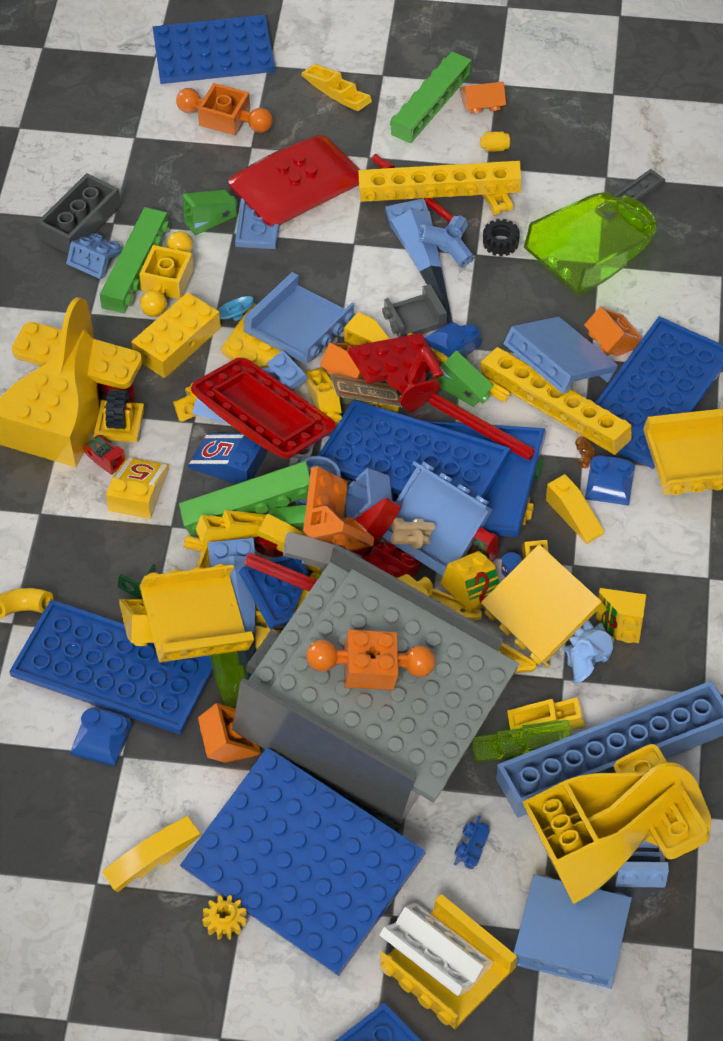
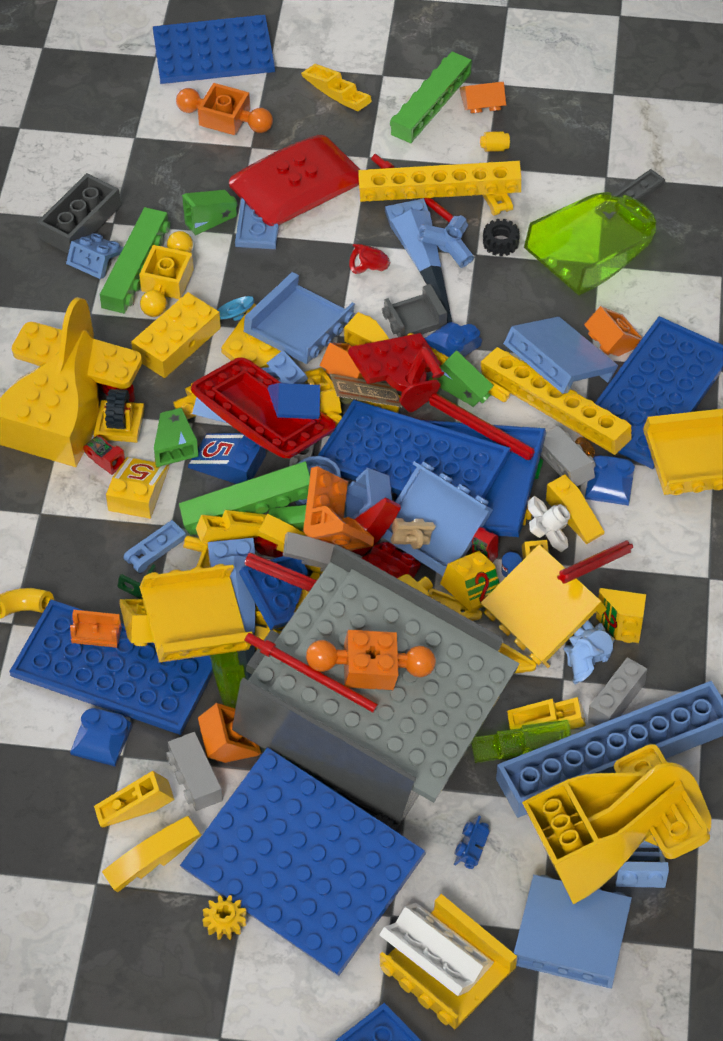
(95, 628): none -> orange hinge
(135, 800): none -> yellow slope
(155, 546): none -> medium blue plate
(174, 439): none -> bright green slope
(194, 771): none -> light grey brick
(269, 649): none -> red bar
(295, 400): none -> blue slope
(369, 257): none -> red piece
(549, 522): none -> white plant
(567, 457): none -> light grey brick
(594, 562): none -> red axle
(617, 692): none -> light grey brick

